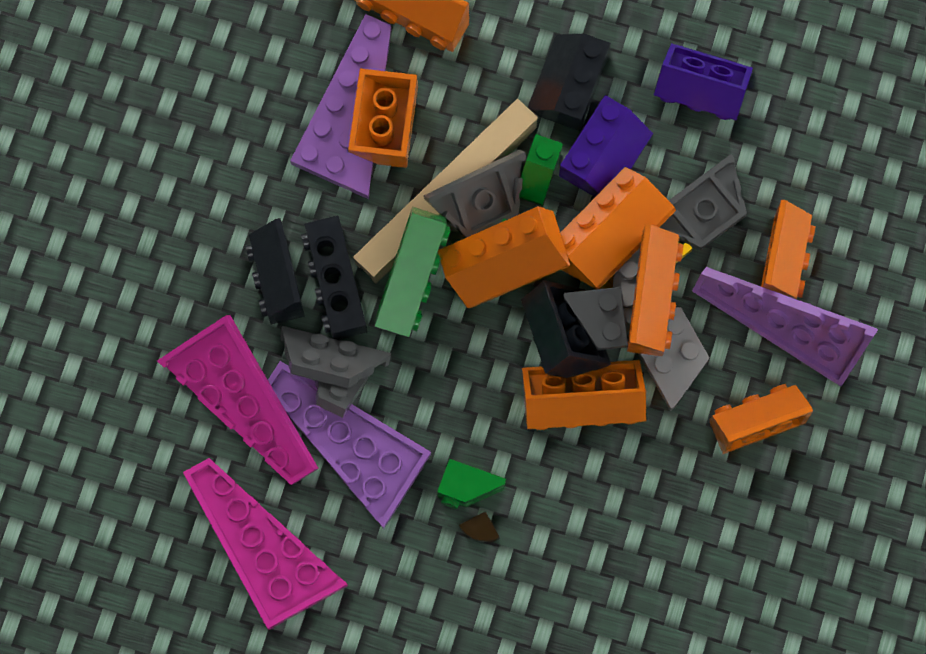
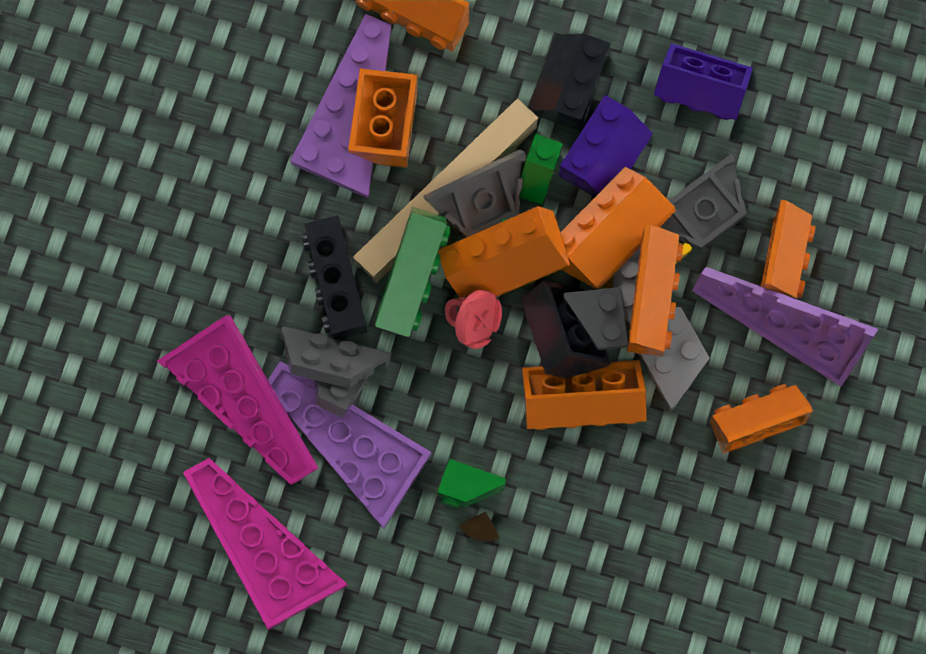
(274, 273): black slope -> none
(476, 318): none -> coral tile

